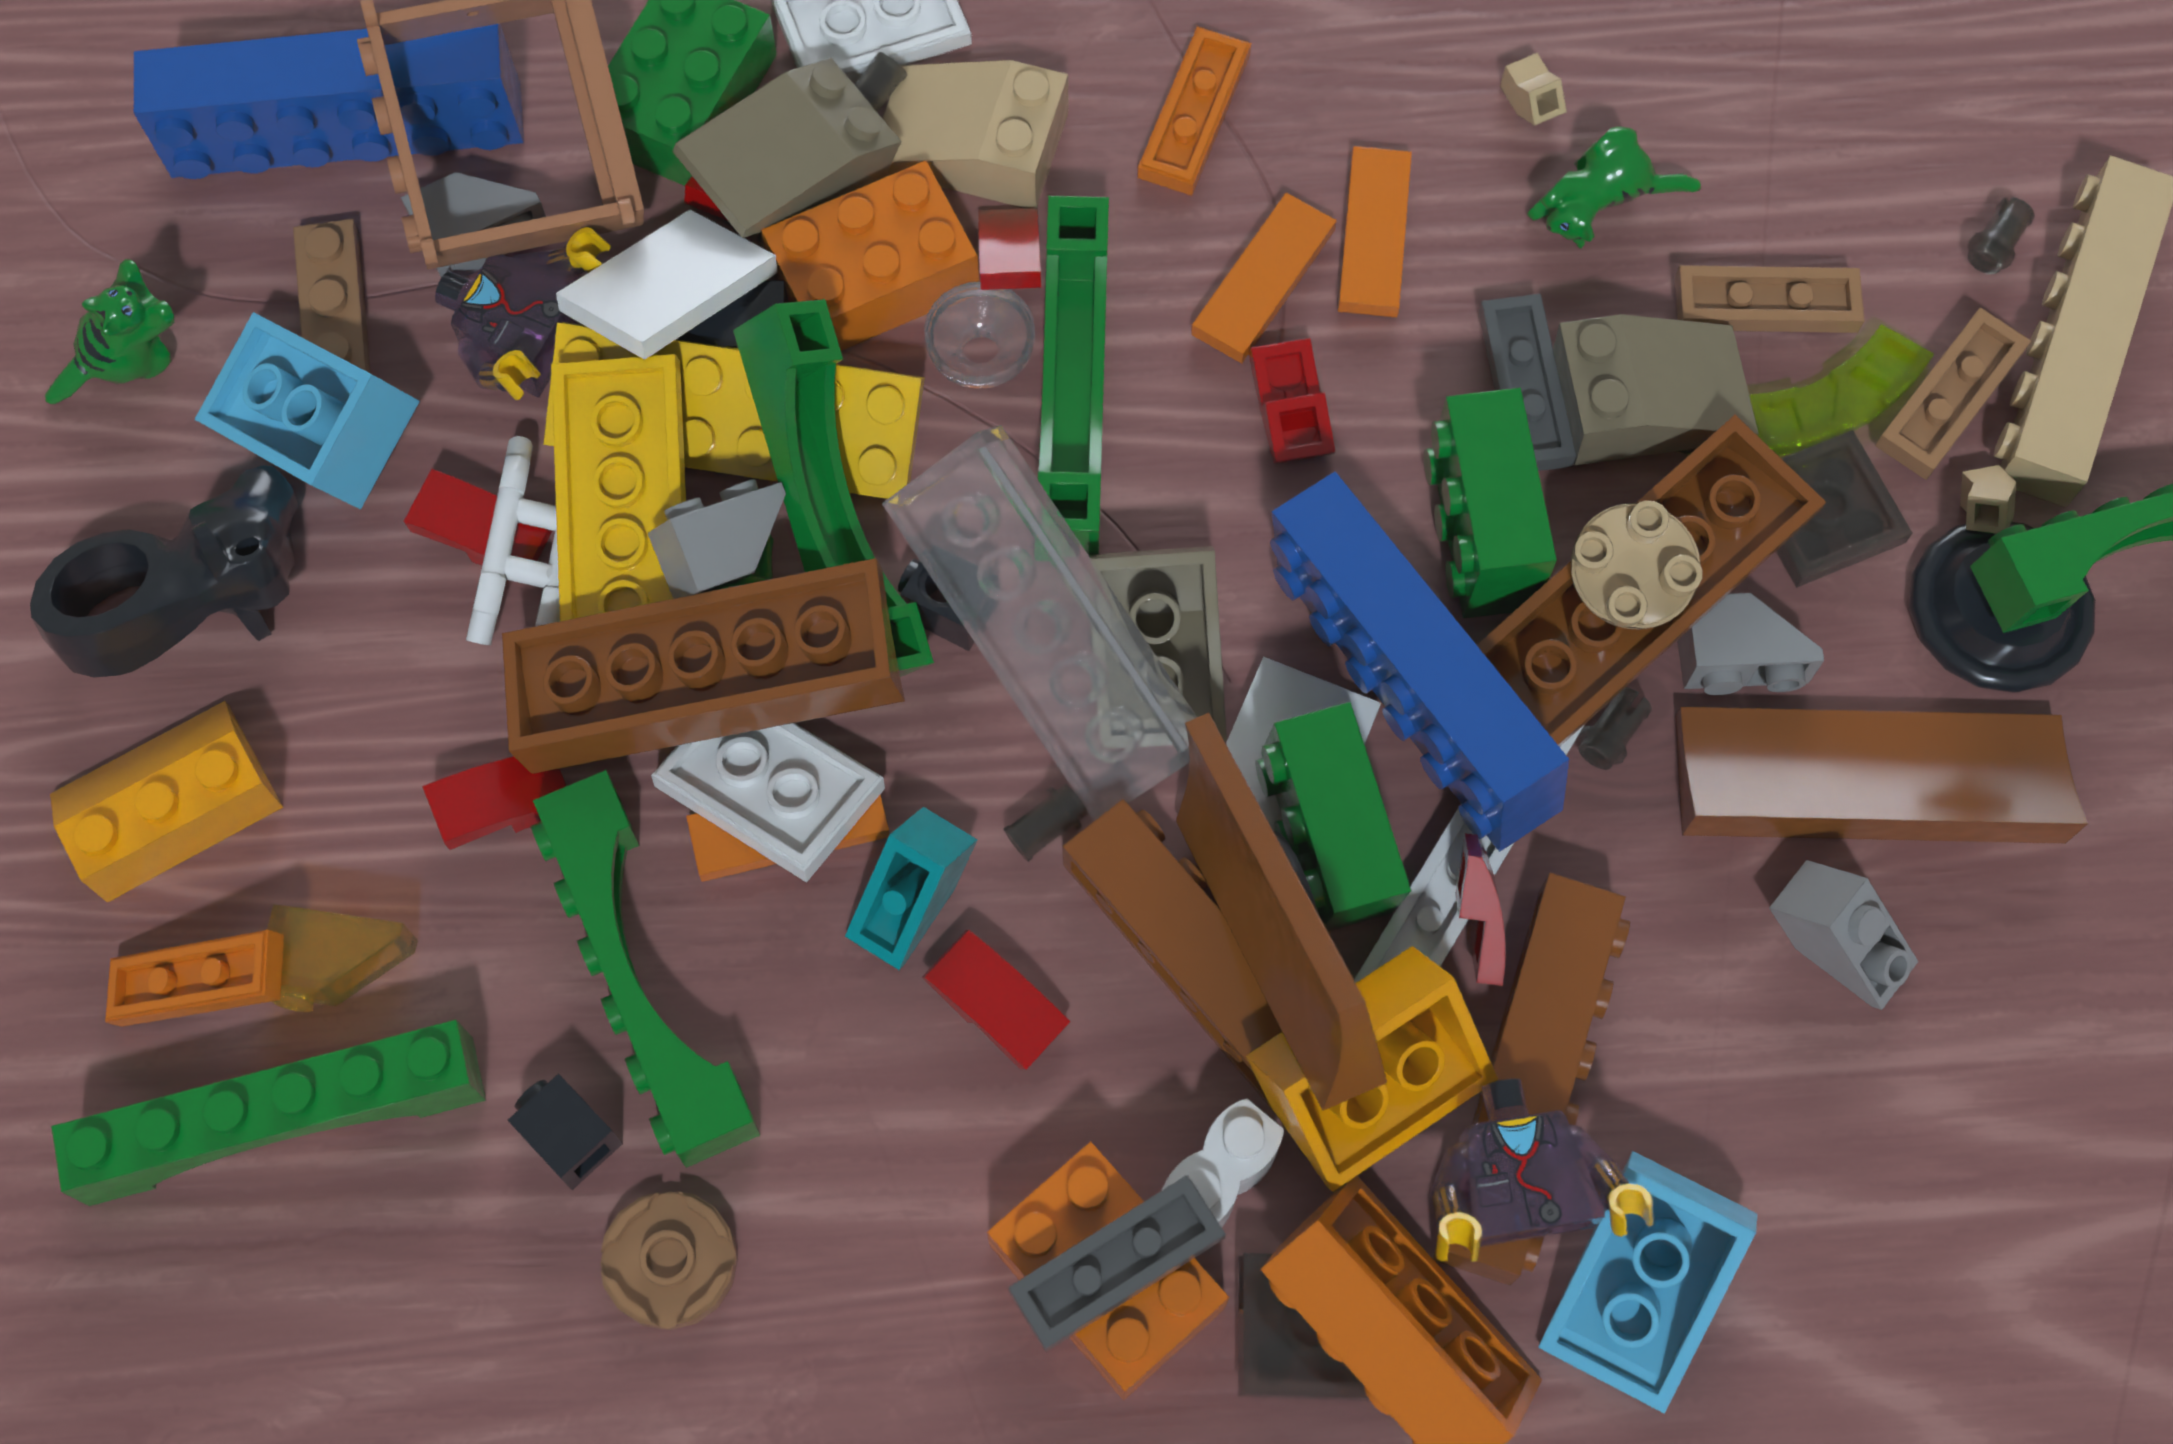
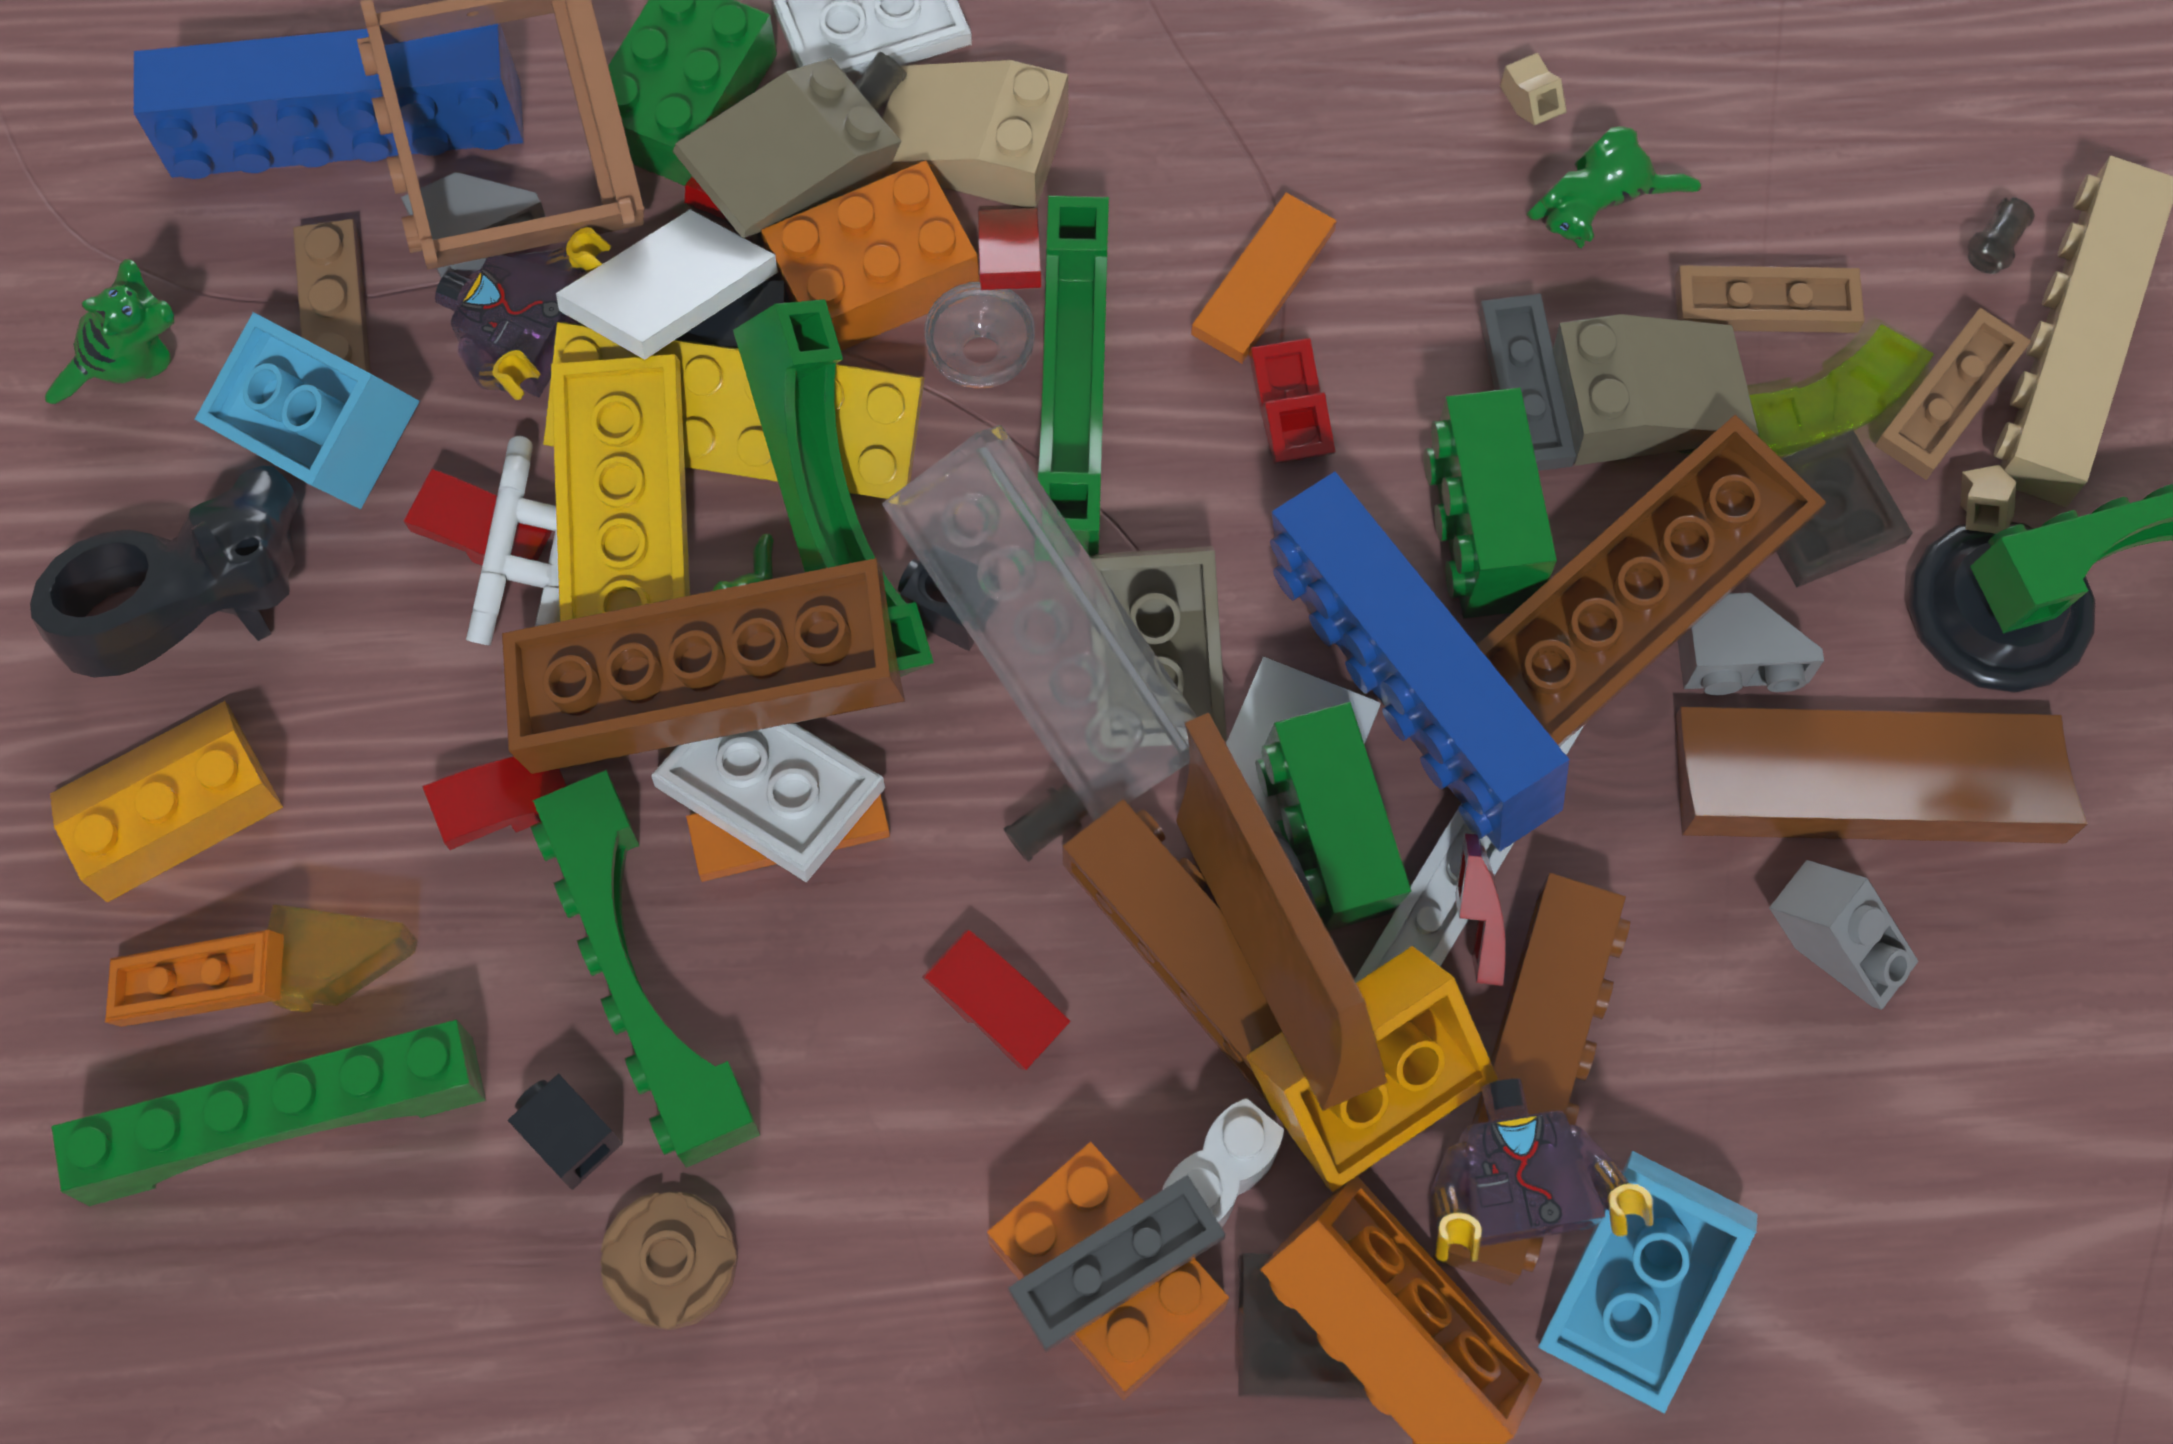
(716, 542): light grey slope -> none
(910, 886): teal slope -> none
(1194, 111): orange tile -> none
(1375, 232): orange tile -> none
(1607, 739): clear smoke pin -> none
(1635, 565): tan dish -> none

